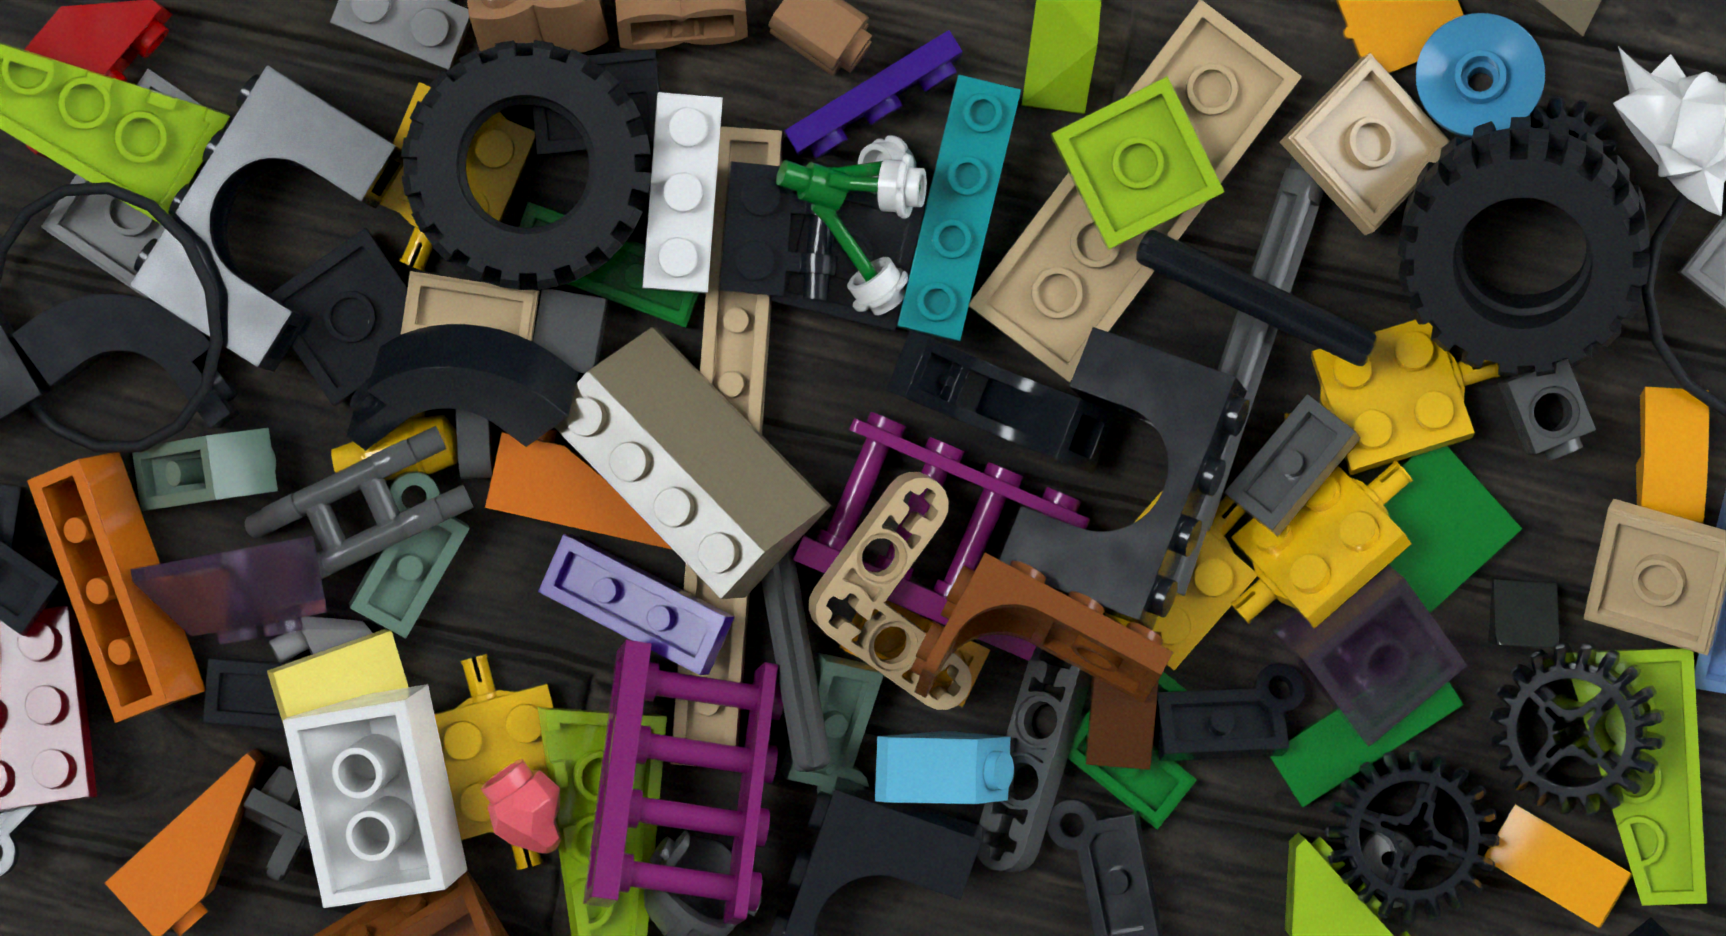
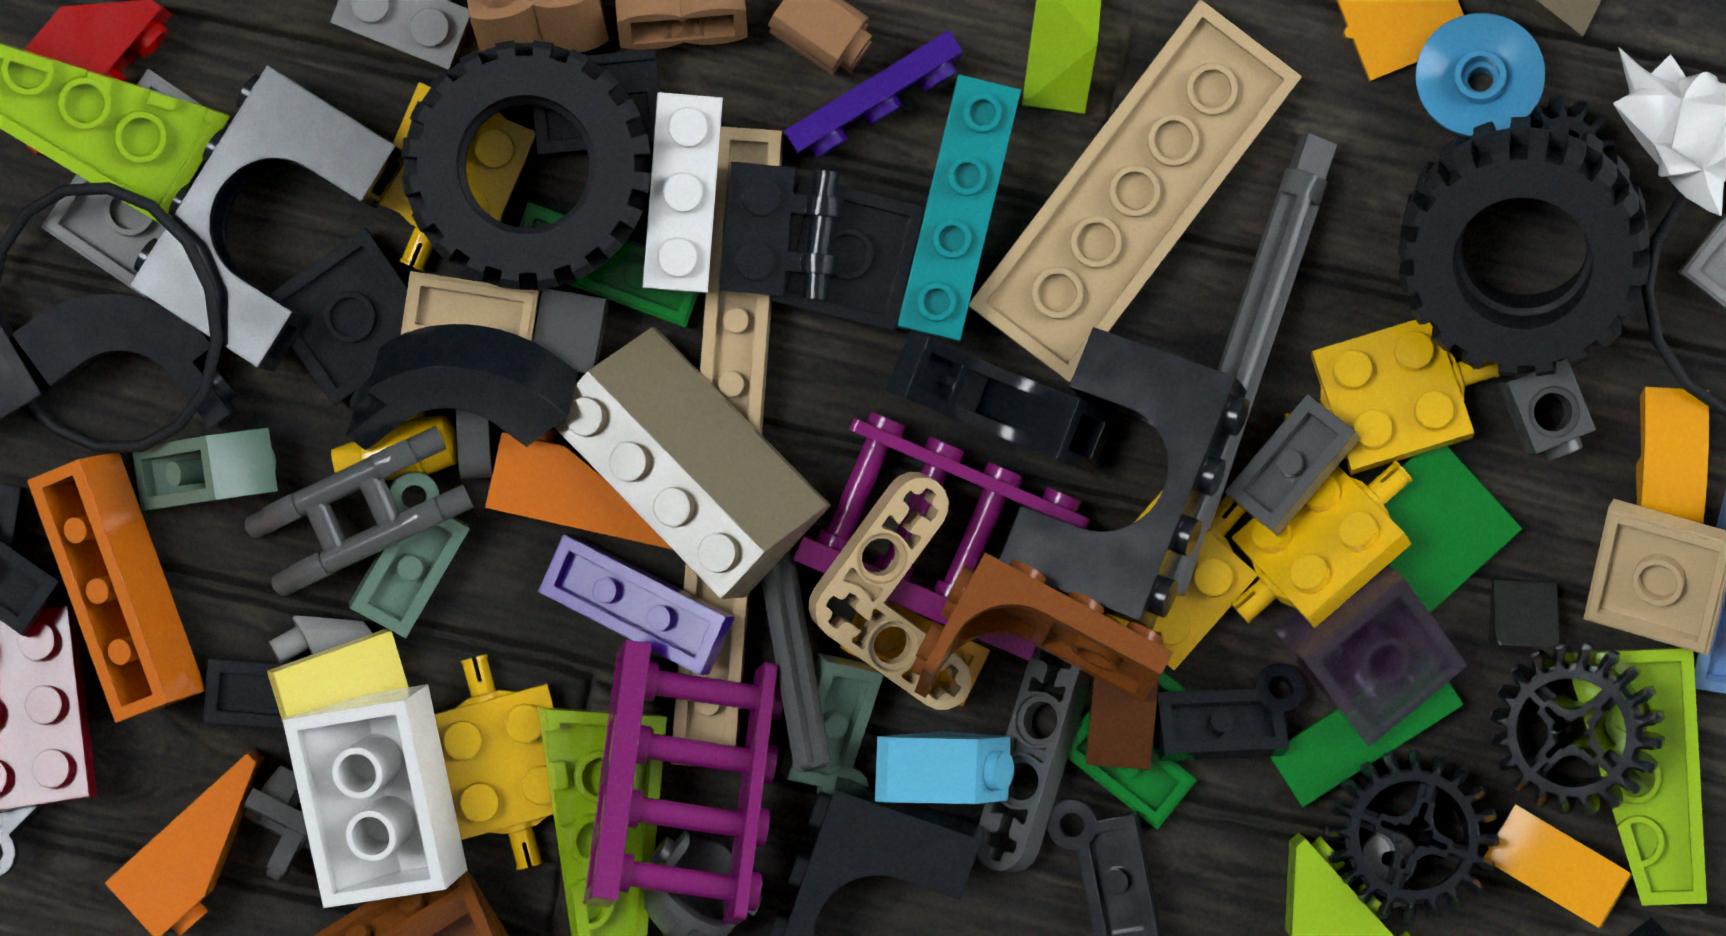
(239, 590): clear purple slope -> none
(524, 807): coral rock -> none
(884, 170): plant -> none
(1137, 163): lime plate -> none
(1256, 298): black axle -> none
(1365, 143): tan tile -> none

